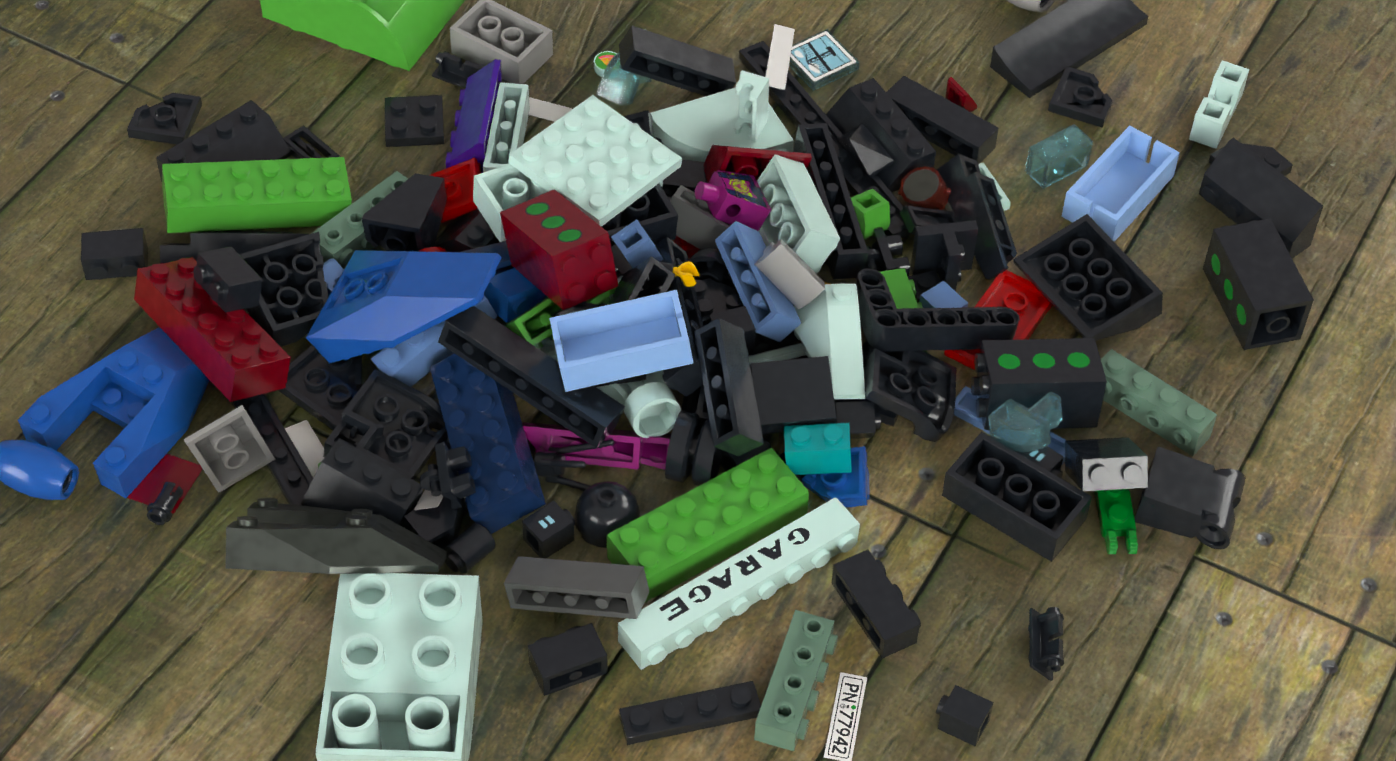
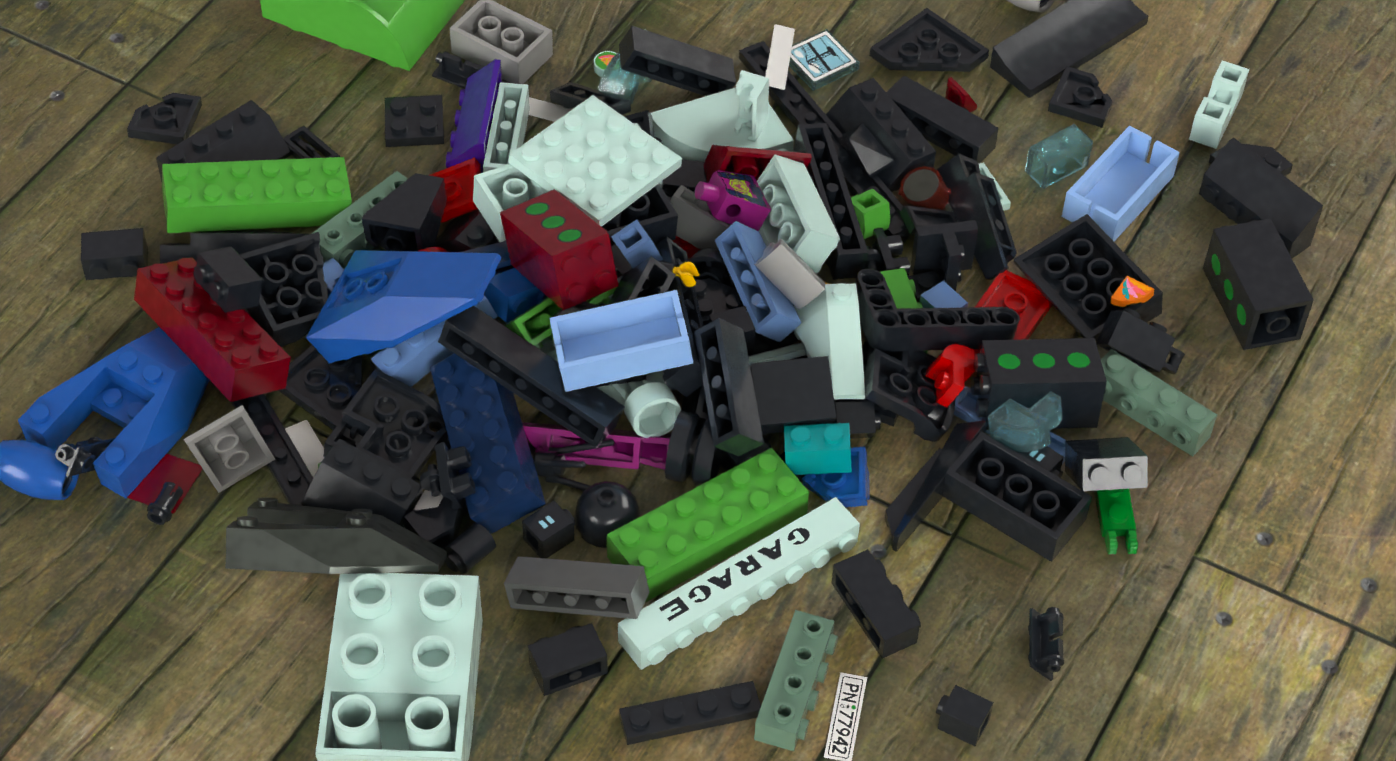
(82, 455): none -> black hinge
(573, 94): none -> black plate
(927, 485): none -> black wedge
(929, 45): none -> black plate
(951, 371): none -> red brick
(1131, 292): none -> tile
(1140, 342): none -> black brick
(1190, 498): black piece -> none

